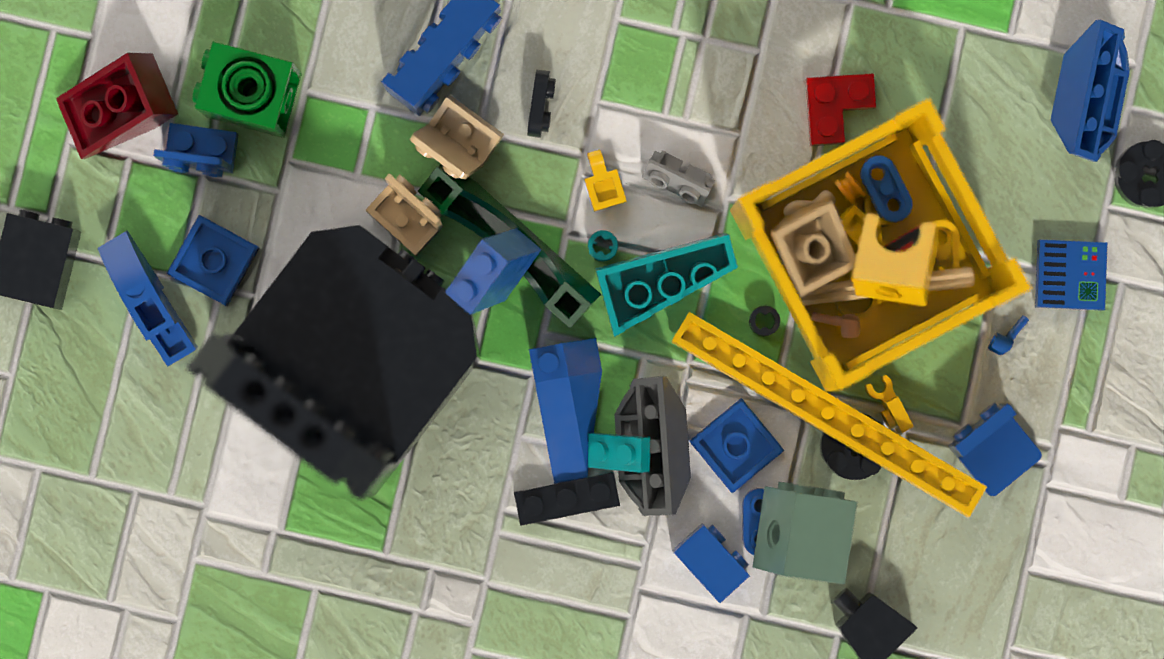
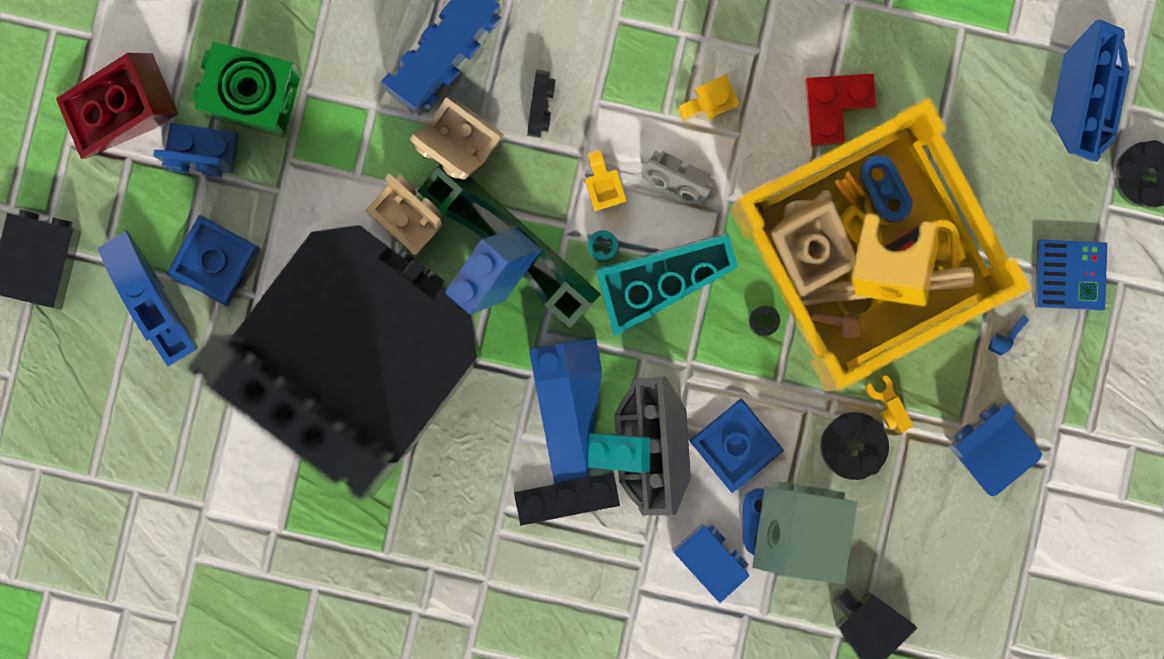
(712, 99): none -> yellow plate
(829, 414): yellow plate -> none

